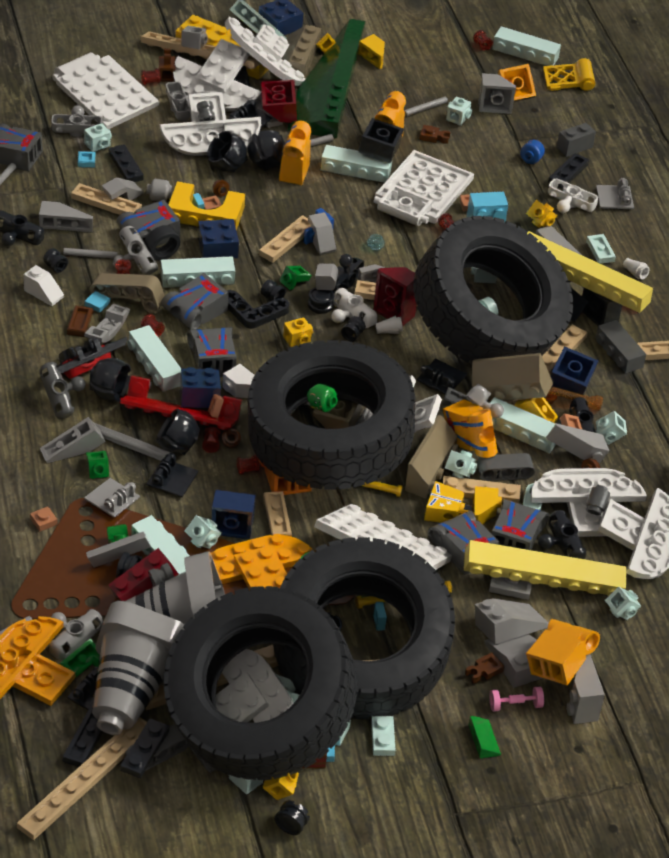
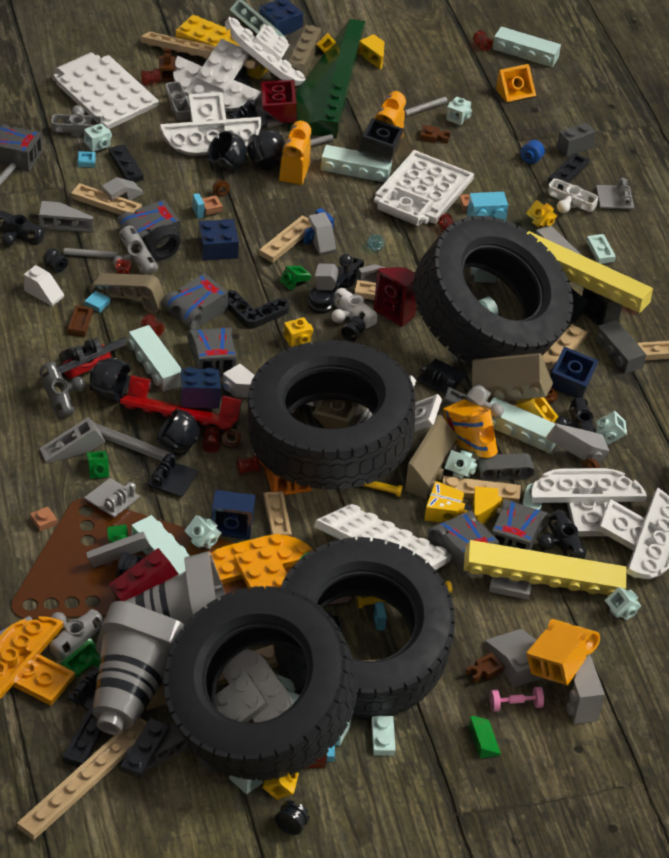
(110, 324): light grey slope -> none
(158, 576): dark grey wheel -> none
(159, 190): light grey head -> none
(182, 271): light aqua brick -> none
(189, 214): yellow arch -> none
(194, 37): light grey brick -> none
(205, 111): dark grey wheel -> none
(215, 405): nougat tile -> none
(271, 290): black wheel -> none
(322, 397): green head -> none
(392, 326): white cone -> none
(496, 94): light grey slope -> none
(507, 619): light grey slope -> none
(571, 421): nougat plate -> none
(581, 74): yellow piece -> none
(594, 402): clear orange piece -> none
(597, 500): dark grey brick -> none
(636, 268): white cone -> none

